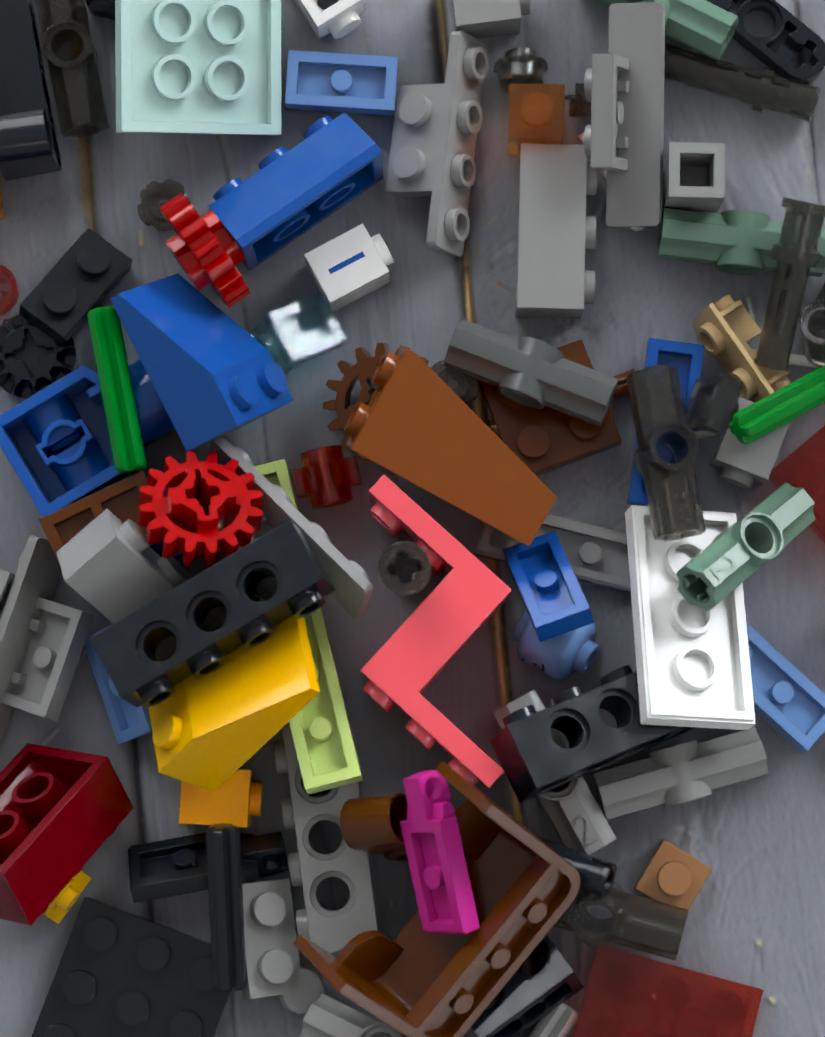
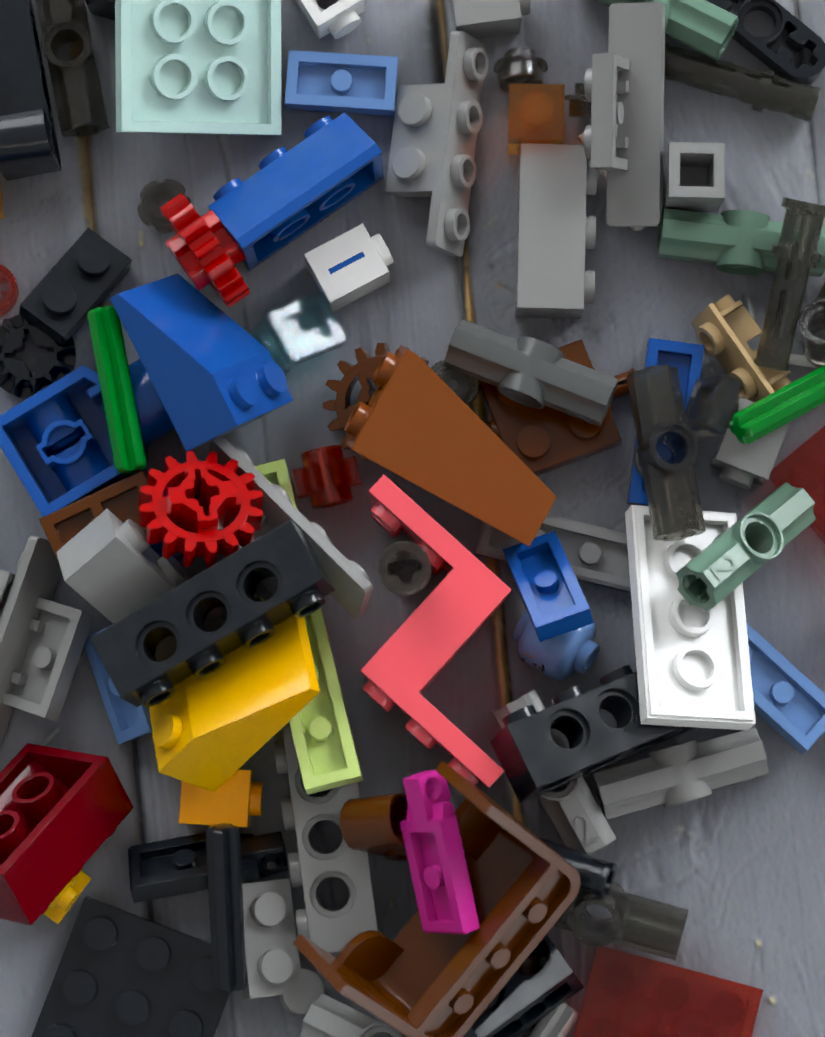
(672, 876): medium nougat plate -> none

